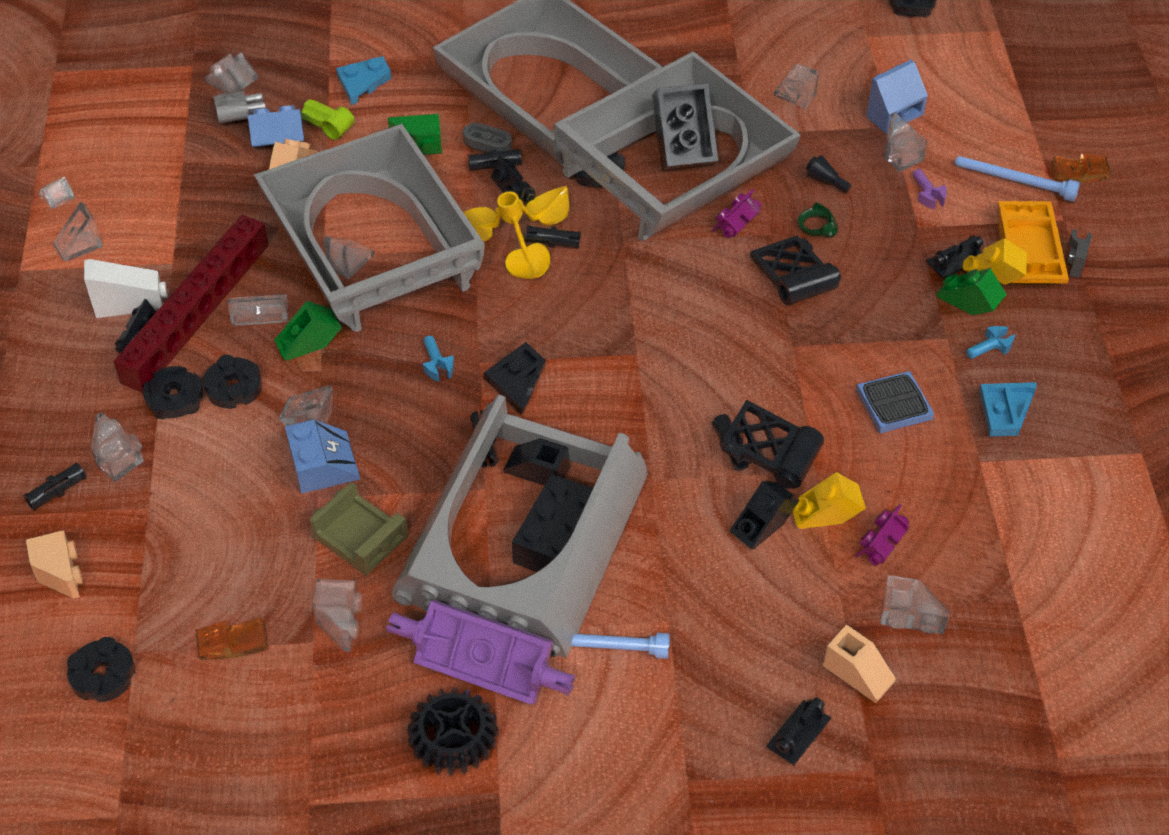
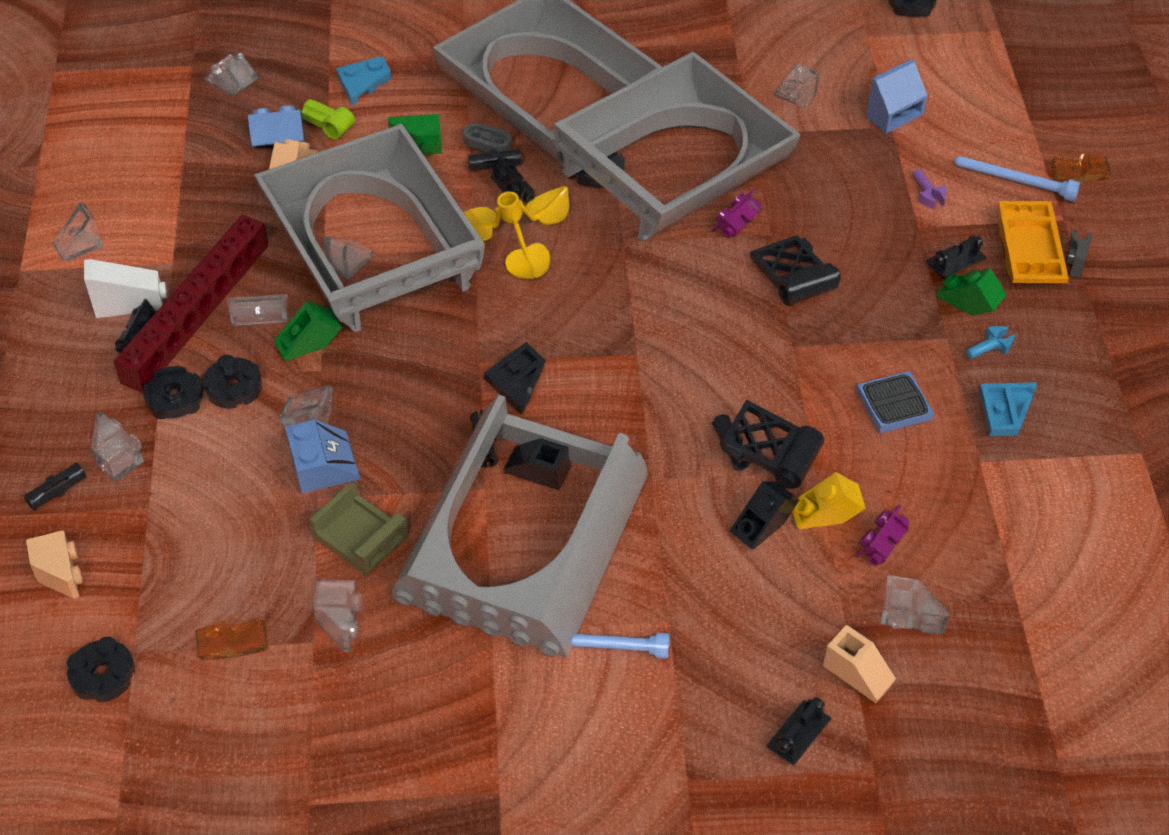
(56, 193): clear slope -> none
(236, 105): light grey piece -> none
(430, 368): dark azure bar -> none
(454, 743): black gear -> none
(482, 652): medium lavender plate -> none
(549, 523): black brick -> none
(552, 236): black pin -> none
(685, 127): black brick -> none
(818, 210): dark green piece -> none
(822, 171): black cone -> none
(903, 144): clear slope -> none
(1003, 258): yellow brick -> none

